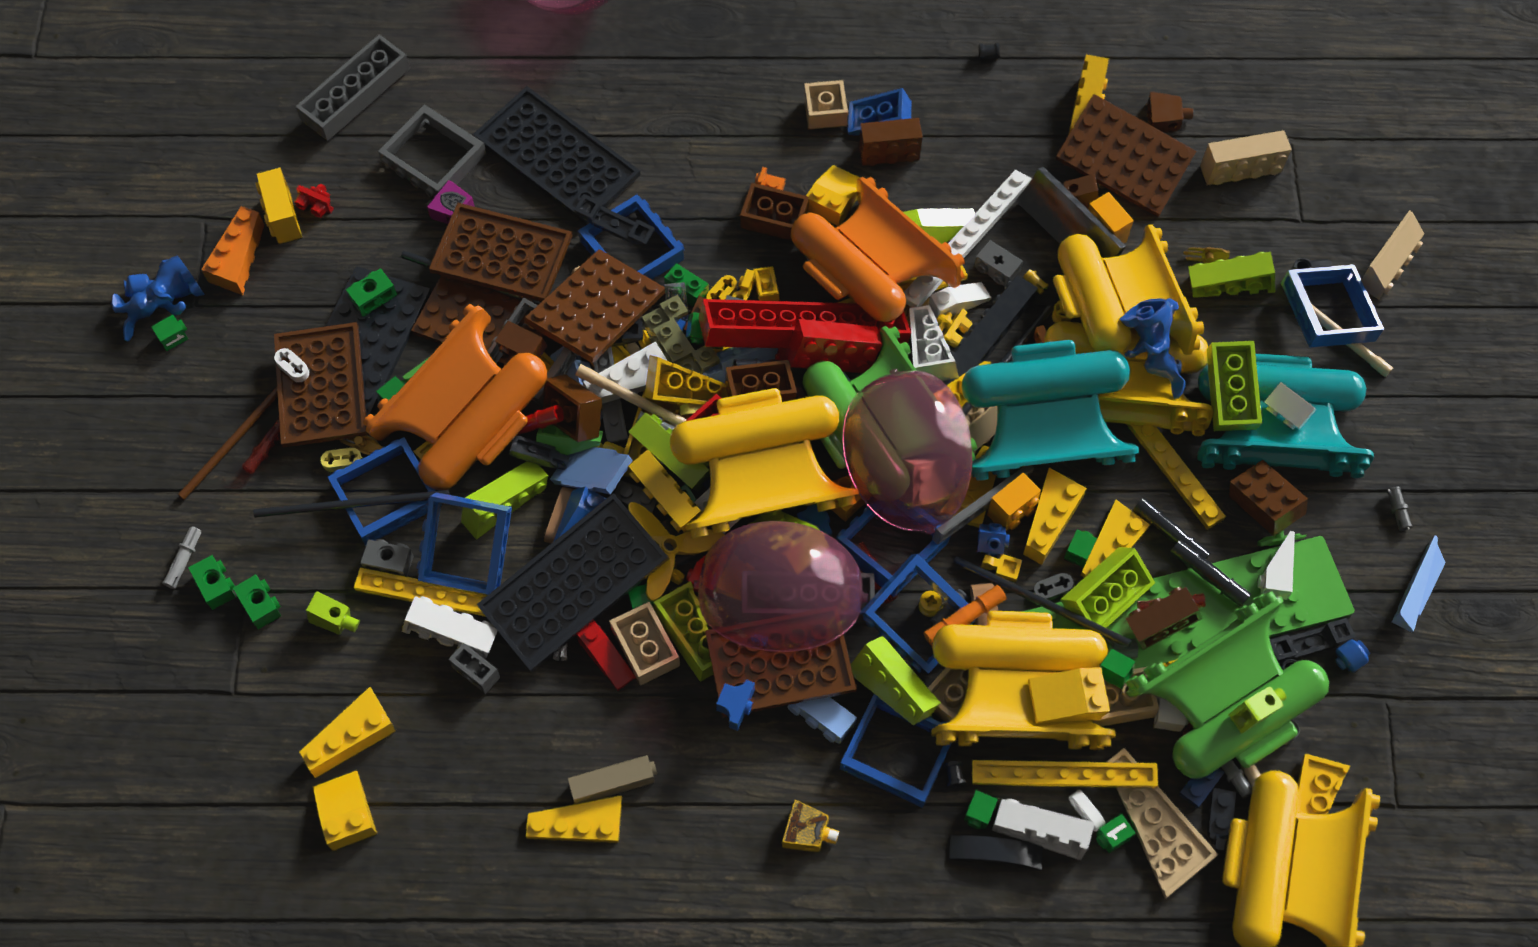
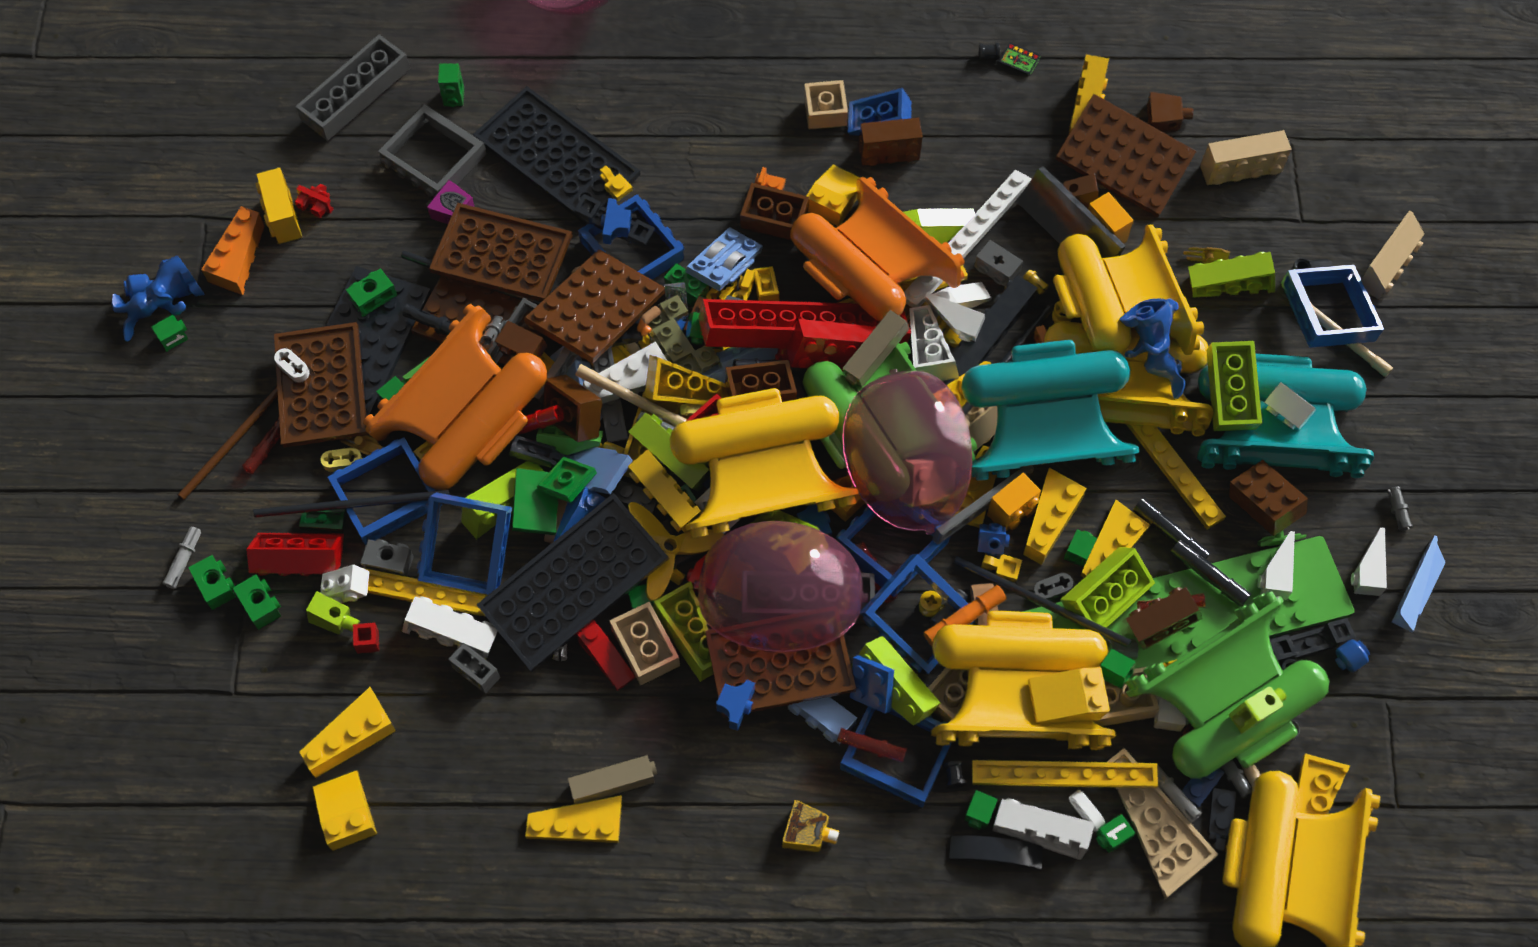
(295, 553): none -> red slope
(324, 520): none -> dark green plate
(345, 583): none -> white brick
(366, 637): none -> red brick
(440, 324): none -> black pin
(451, 84): none -> green brick
(492, 331): none -> dark grey pin
(531, 508): none -> green tile
(567, 479): none -> green tile
(615, 185): none -> yellow plate
(615, 222): none -> blue brick
(646, 319): none -> arm
(724, 259): none -> medium blue piece
(872, 684): none -> blue plate
(872, 745): none -> clear red pin
(875, 349): none -> dark tan brick
(959, 318): none -> white slope
(1020, 58): none -> piece
(1177, 796): none -> light grey axle
(1371, 571): none -> white slope

